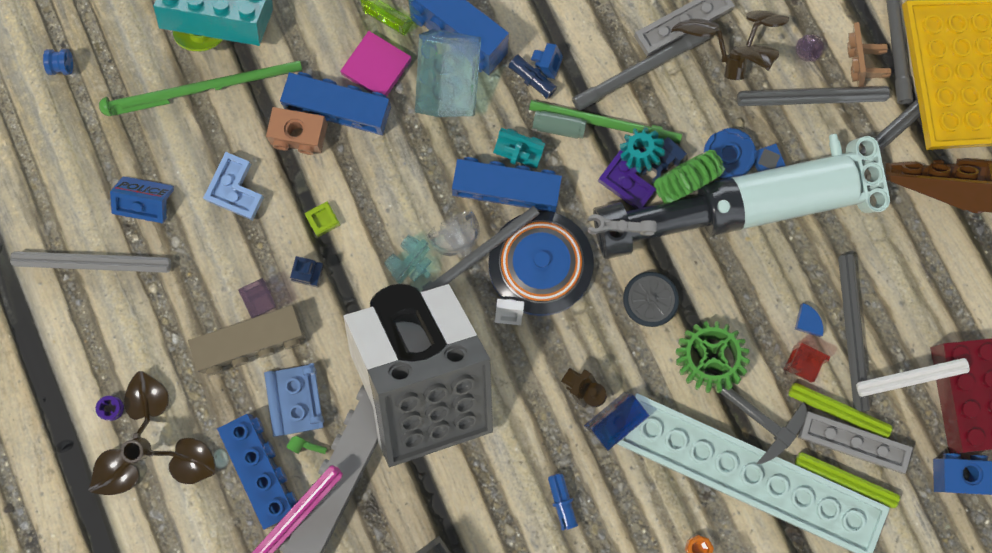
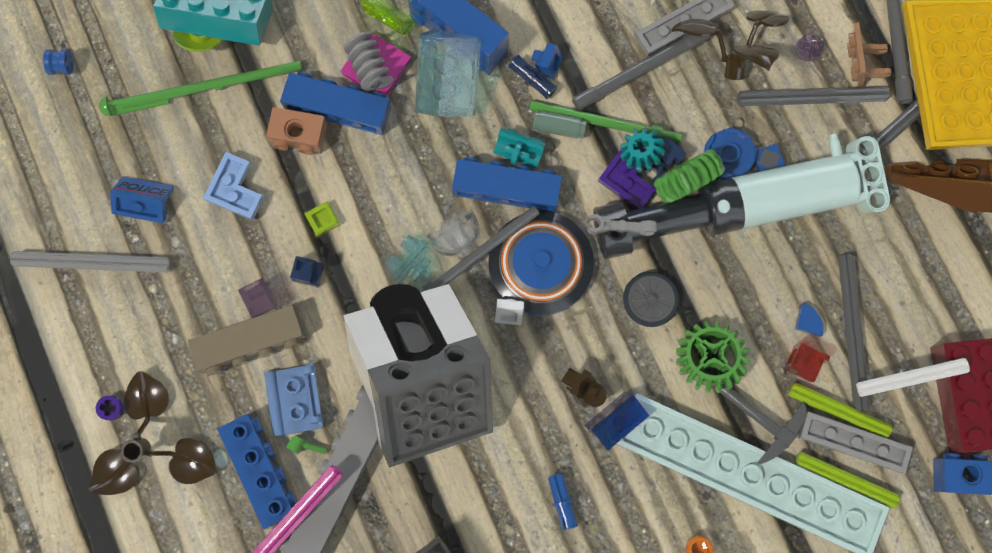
(364, 62): none -> light grey piece

